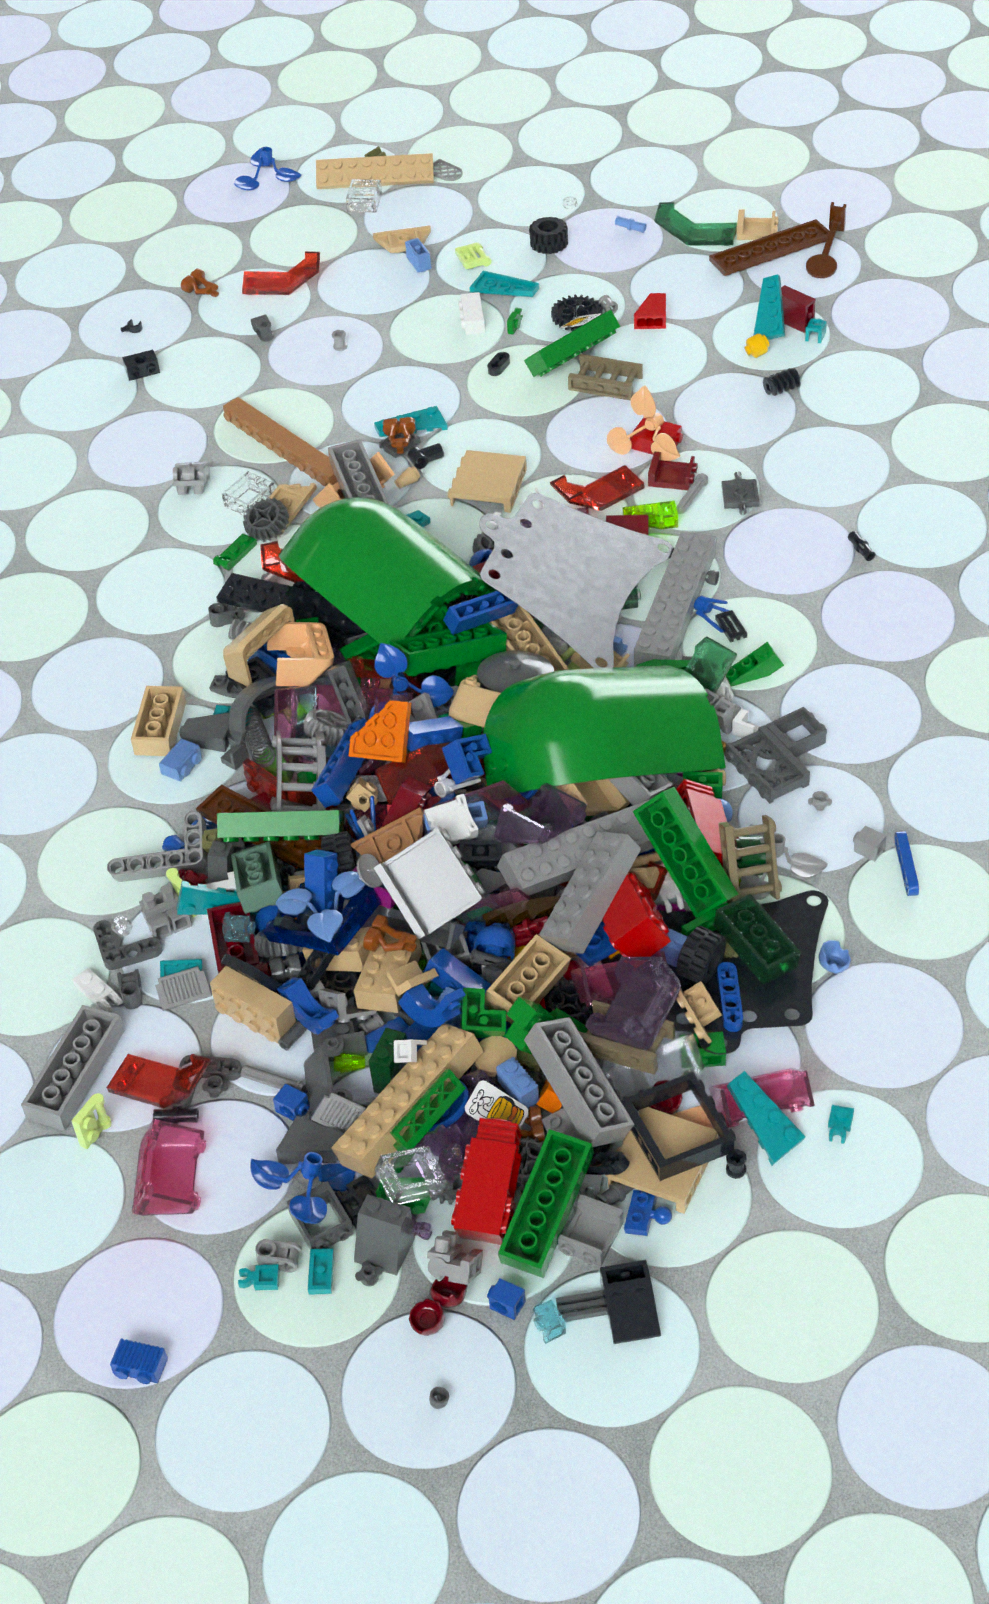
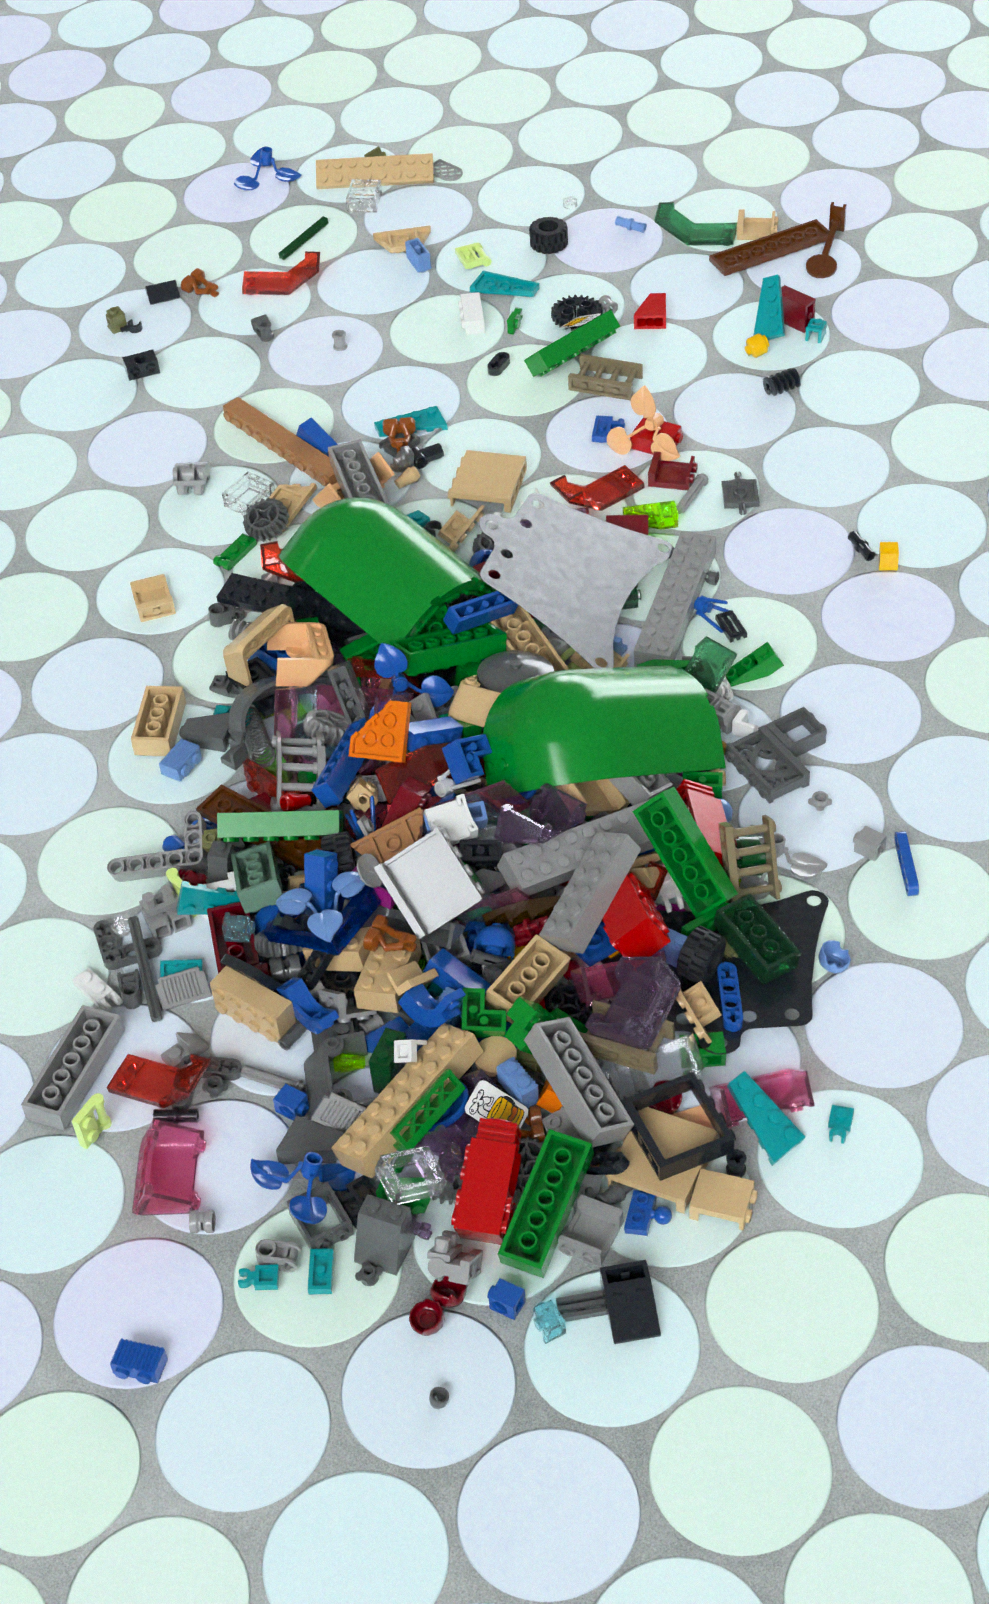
(115, 319): none -> olive window
(145, 969): none -> dark grey axle
(152, 598): none -> tan panel
(162, 292): none -> black panel
(187, 1044): none -> light grey slope
(202, 1221): none -> light grey wheel
(294, 801): none -> red cone
(304, 237): none -> dark green axle
(315, 435): none -> blue slope
(403, 459): none -> flat silver hair
(431, 525): none -> black piece
(457, 526): none -> tan bracket
(602, 427): none -> blue plate
(723, 1197): none -> tan panel
(888, 556): none -> yellow brick

